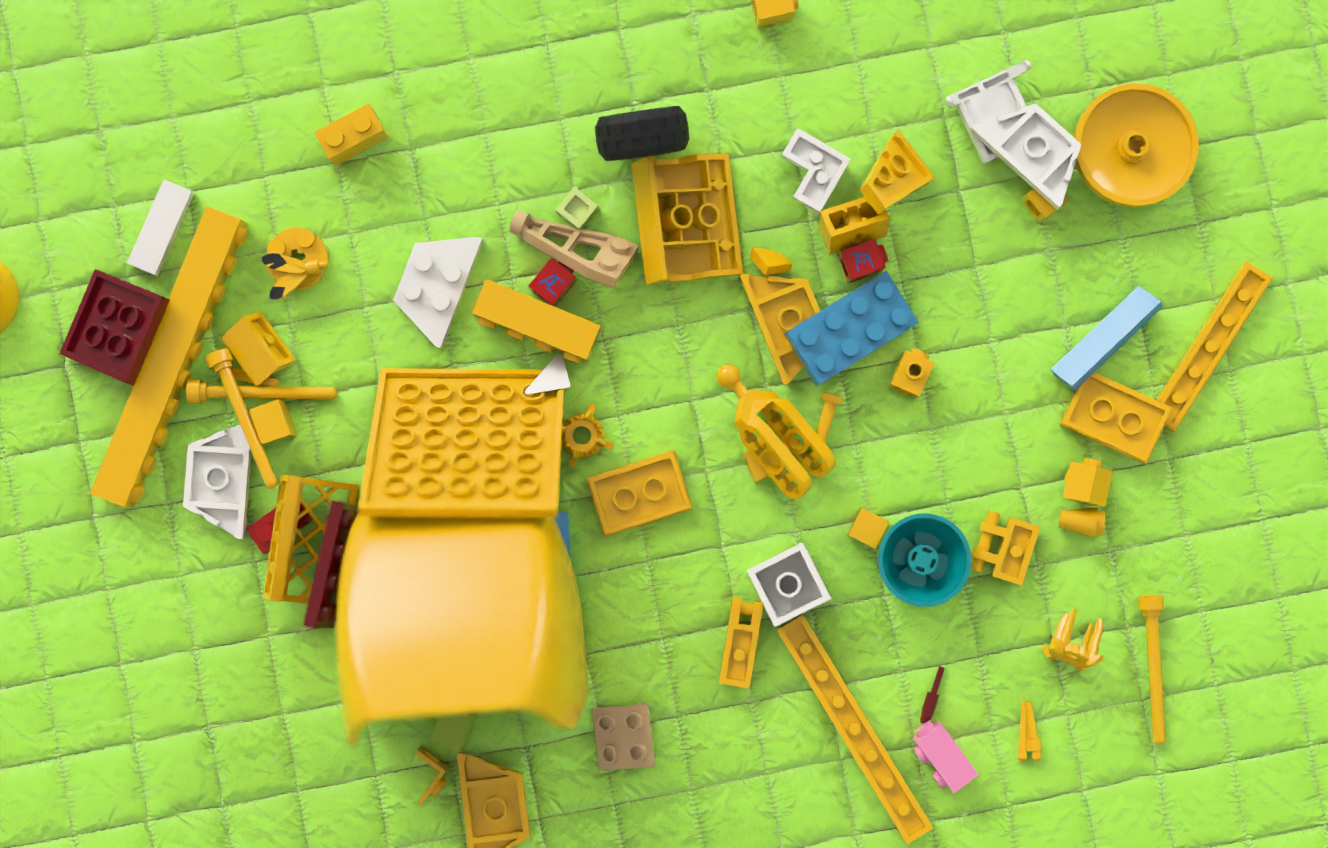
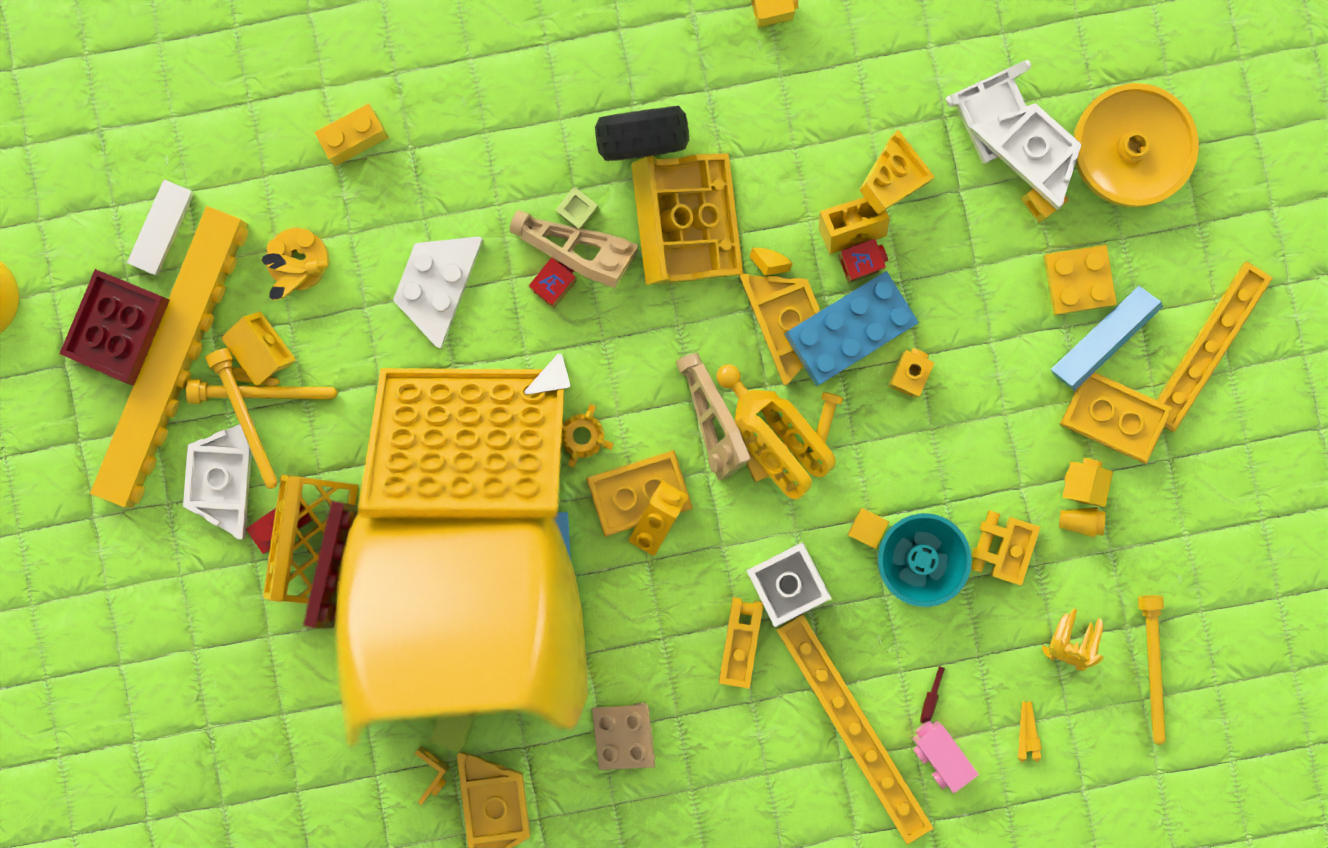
(272, 421): yellow panel -> none
(537, 321): yellow brick -> none
(658, 518): none -> yellow bracket
(729, 453): none -> tan plate
(822, 165): white panel -> none
(1080, 280): none -> yellow plate

